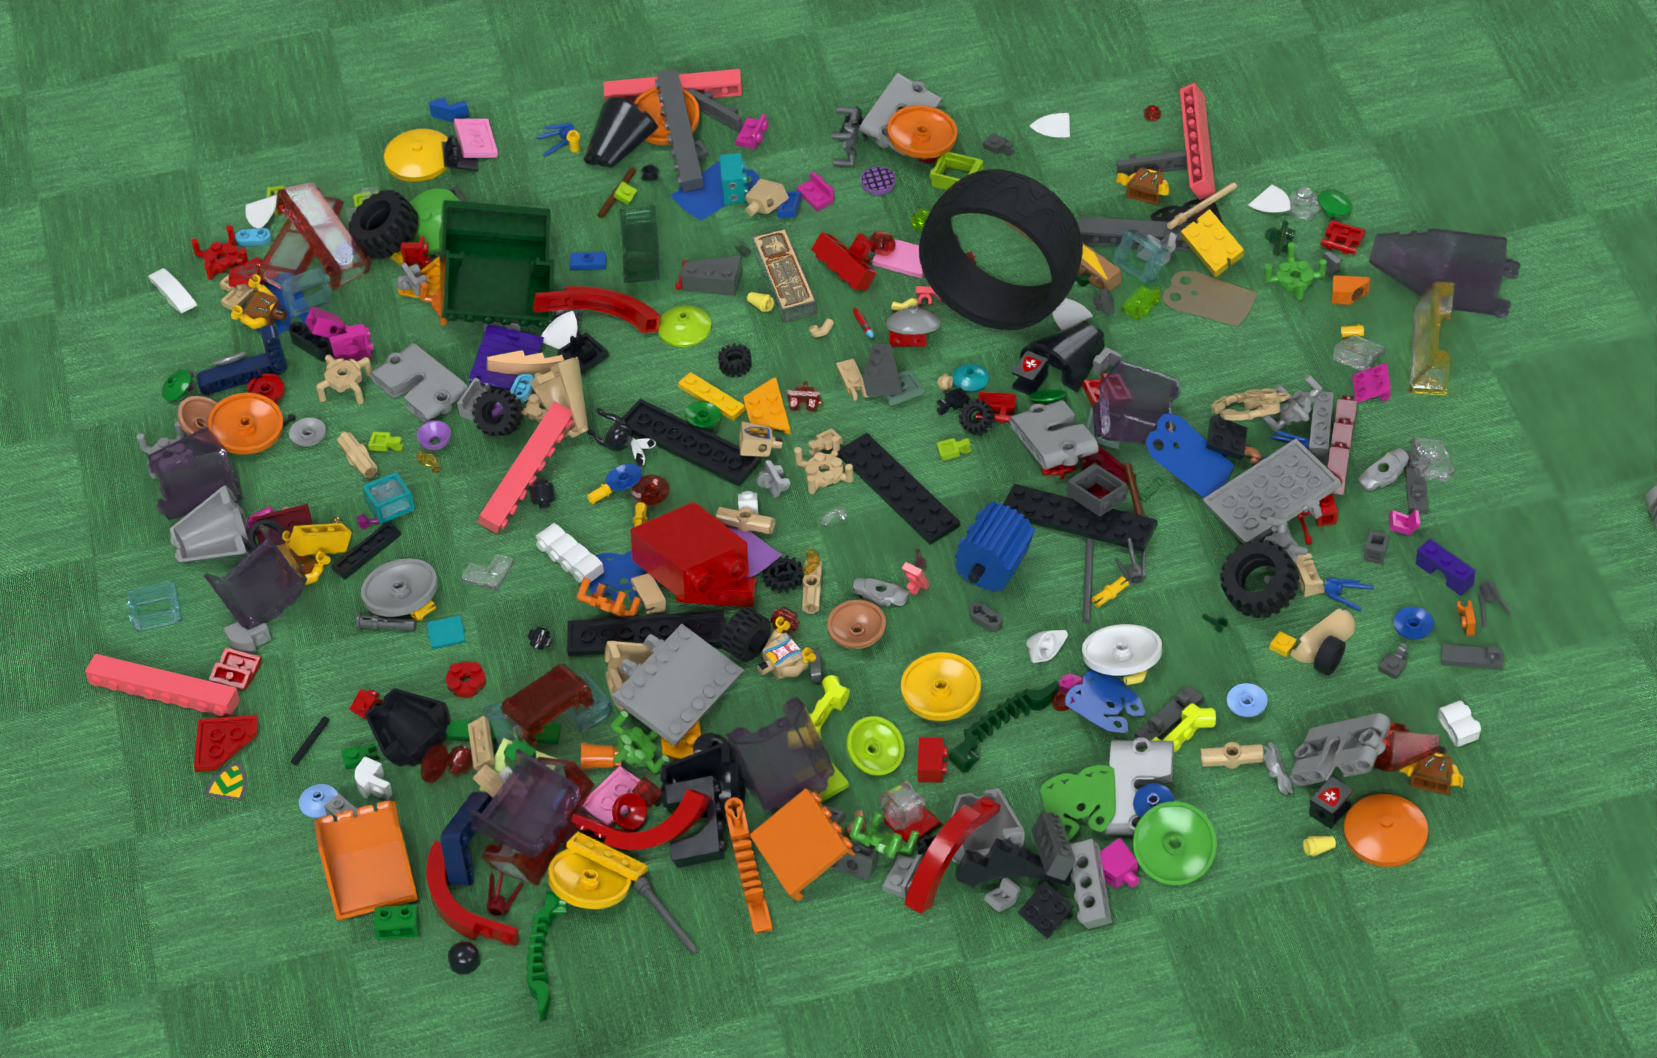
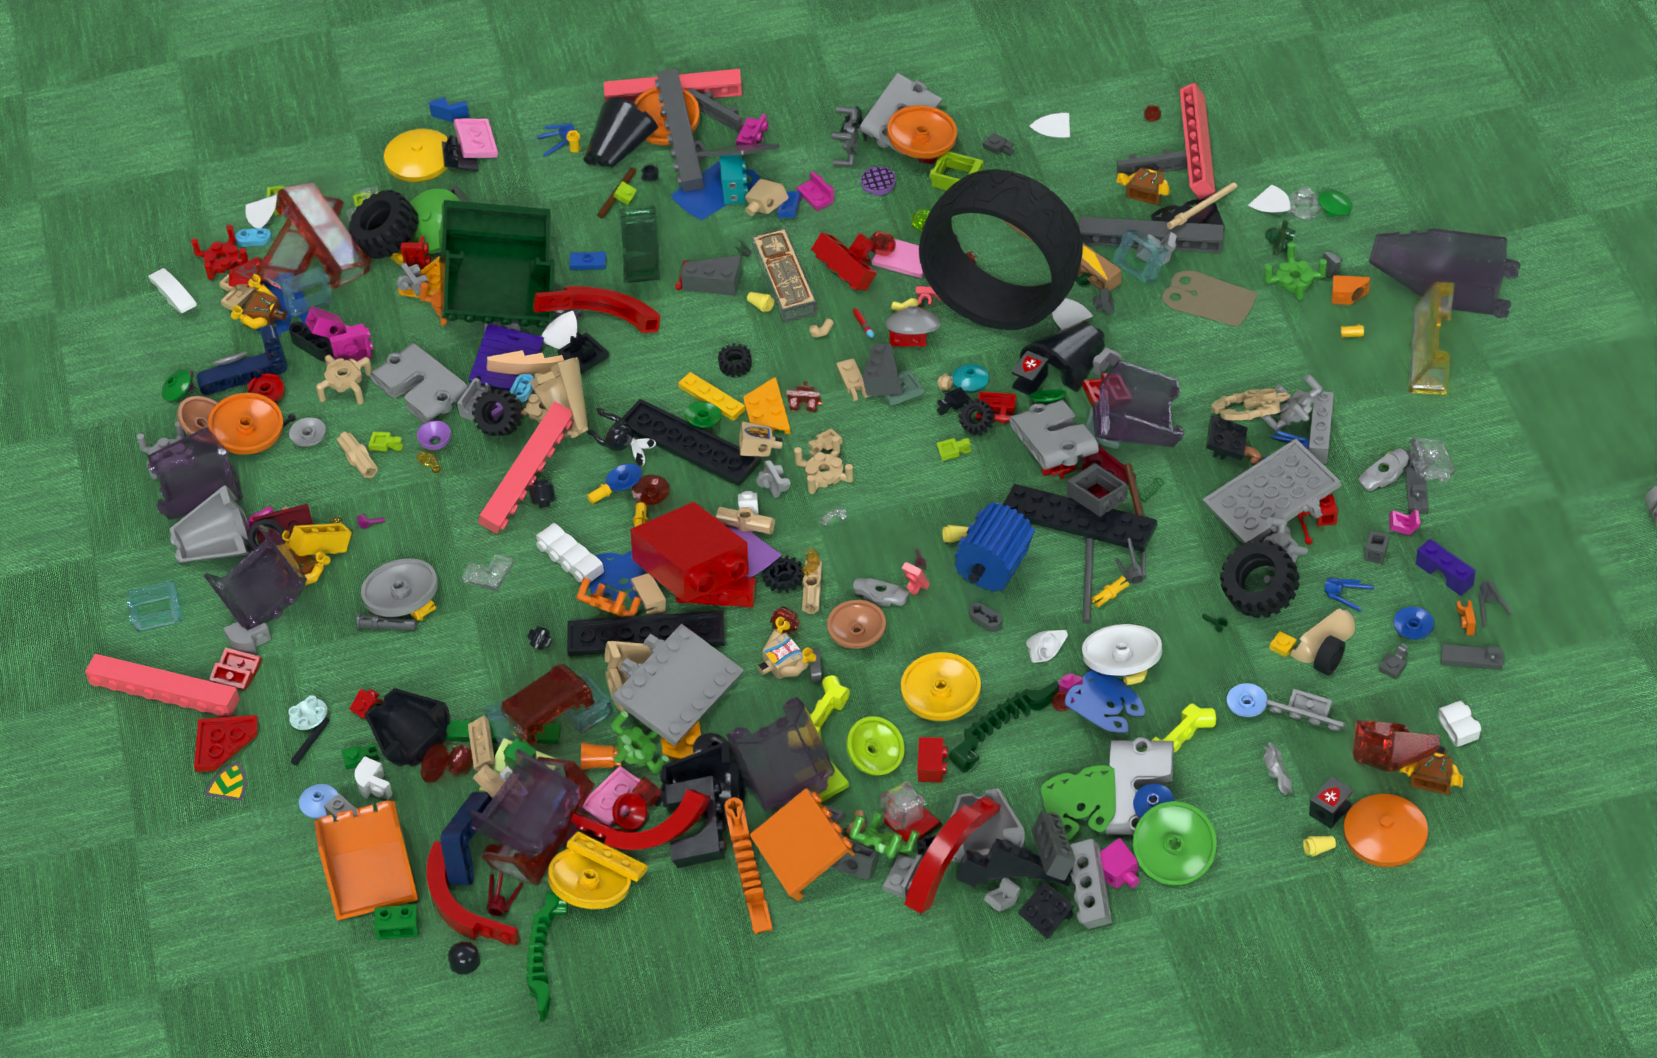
(307, 713): none -> light aqua dish
(366, 550): black tile -> none
(388, 497): piece -> none
(446, 632): teal piece -> none
(462, 670): red plate -> none
(644, 888): dark grey piece -> none
(684, 326): lime dish -> none
(738, 149): none -> dark grey piece
(746, 634): black tyre -> none
(899, 488): black plate -> none
(954, 533): none -> light yellow cone
(1141, 302): clear neon green bracket -> none
(1170, 715): dark grey hinge -> none
(1191, 462): blue piece -> none
(1212, 243): yellow piece -> none
(1222, 755): tan piece -> none
(1309, 579): tan hinge -> none
(1309, 707): none -> light grey bracket
(1342, 439): arch -> none
(1344, 233): red plate -> none
(1345, 744): light grey connector -> none
(1357, 352): clear plate -> none
(1372, 383): dark pink hinge -> none

